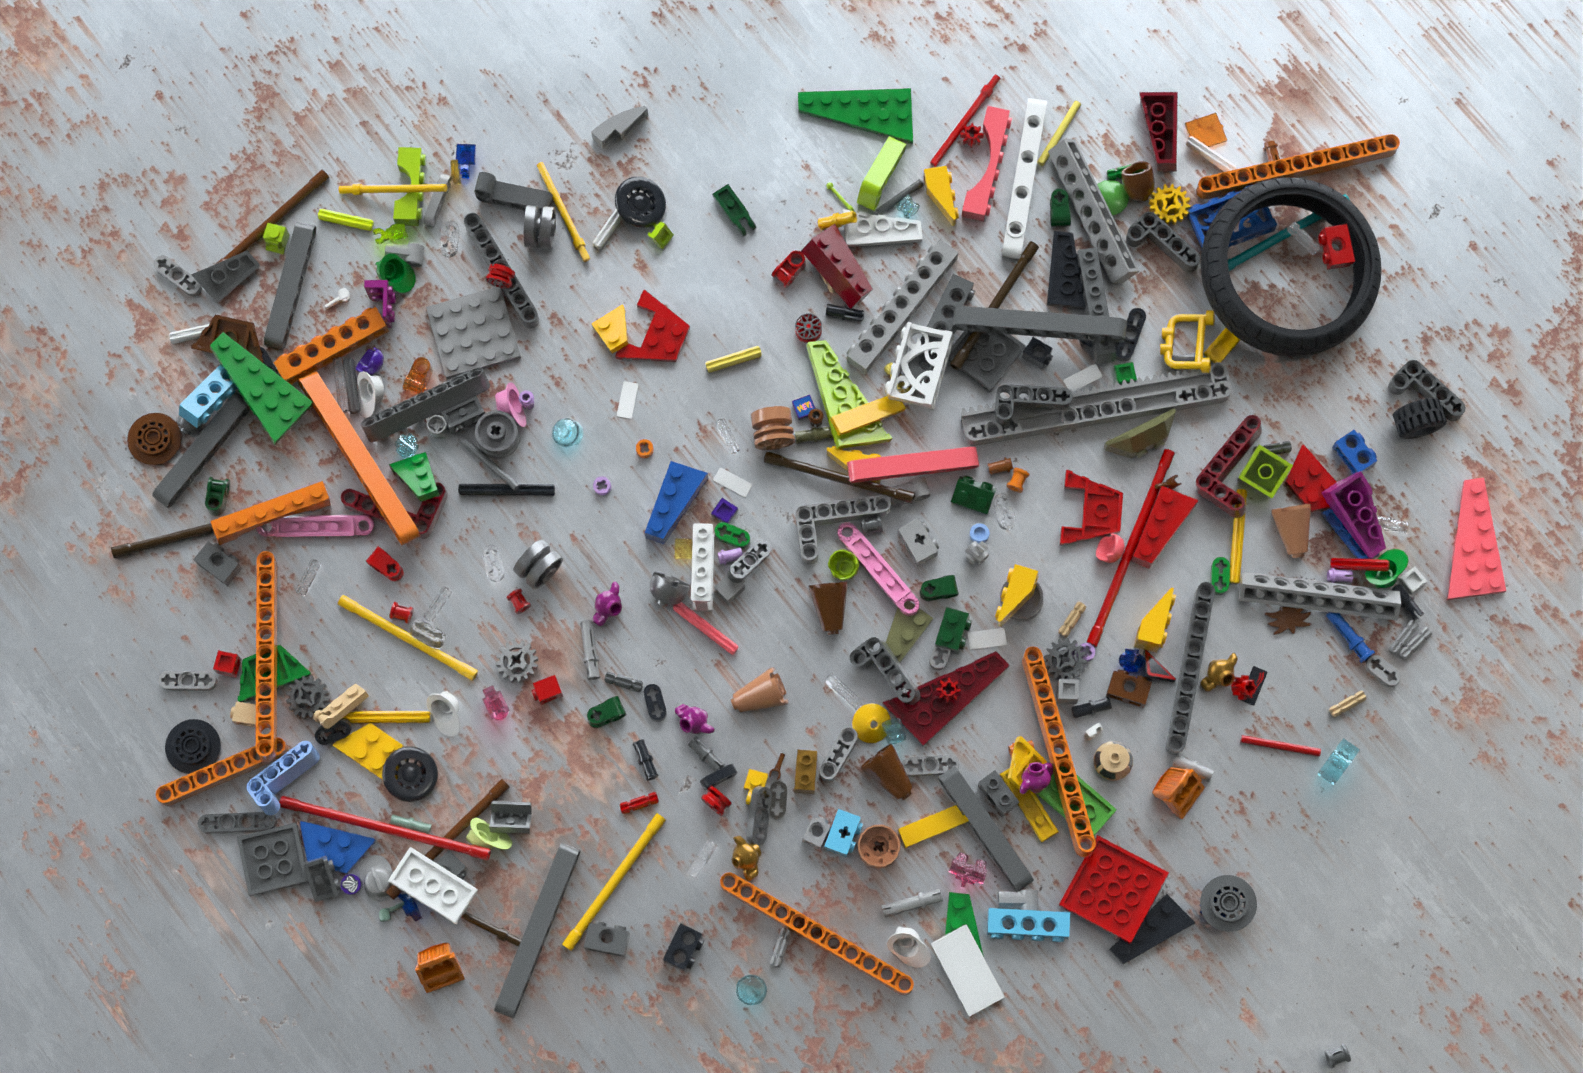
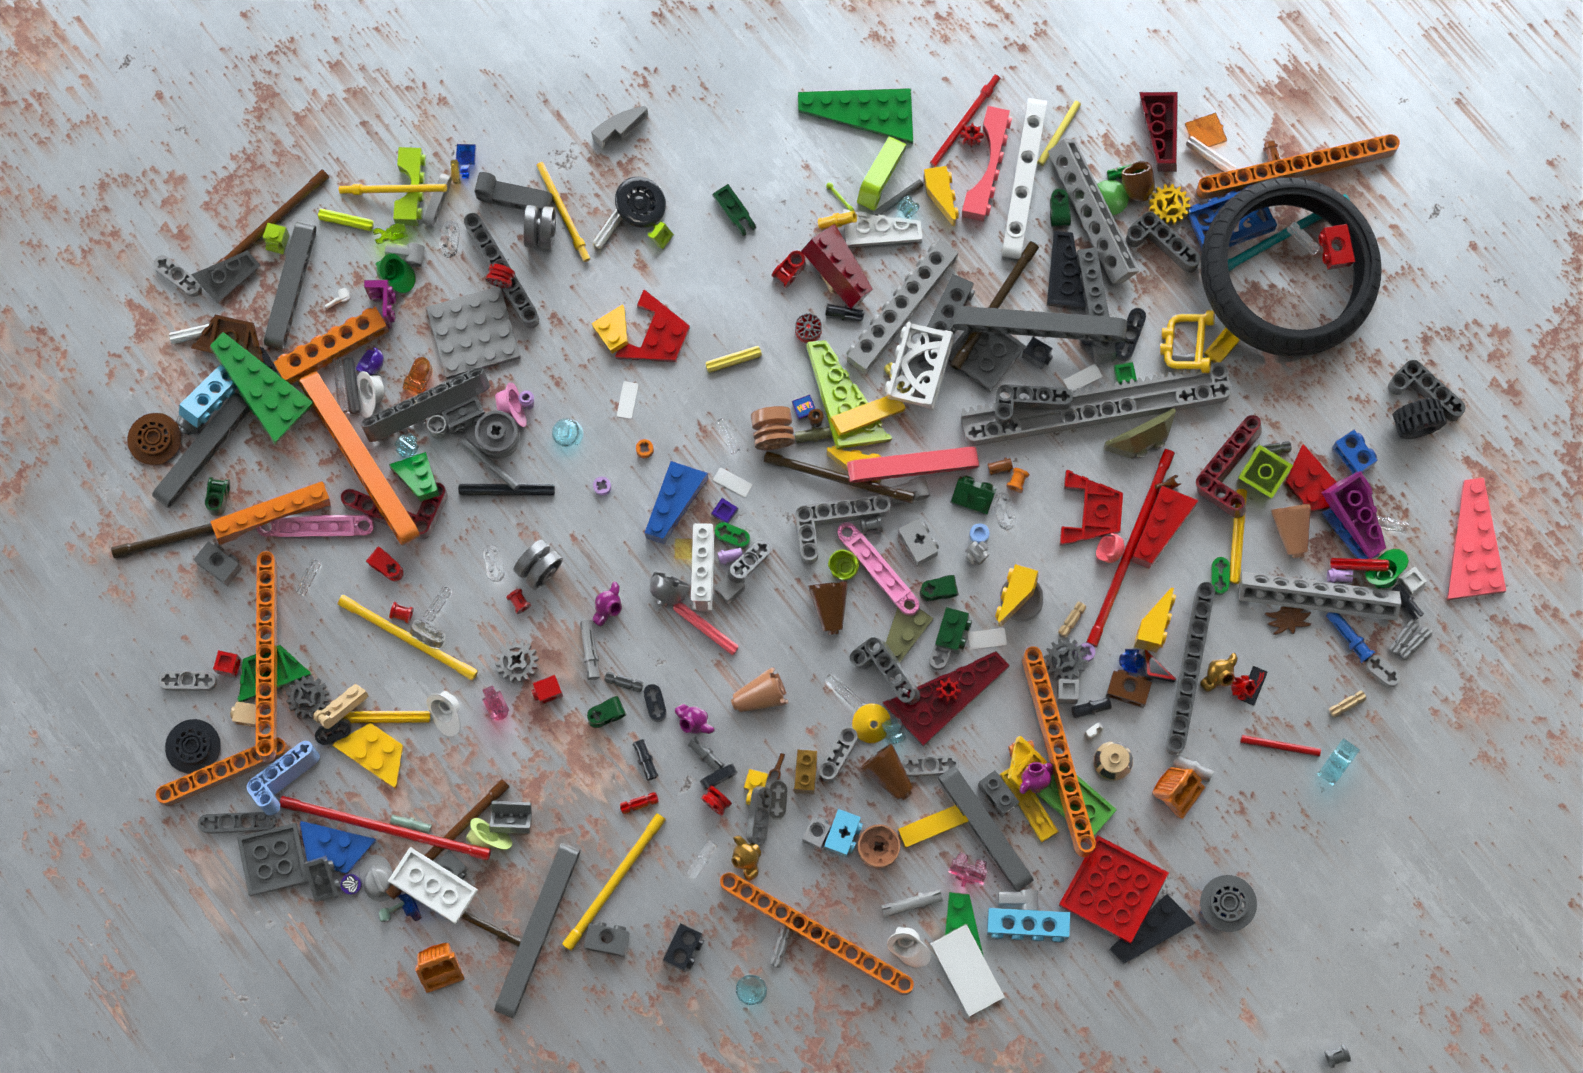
(410, 774): black wheel -> none

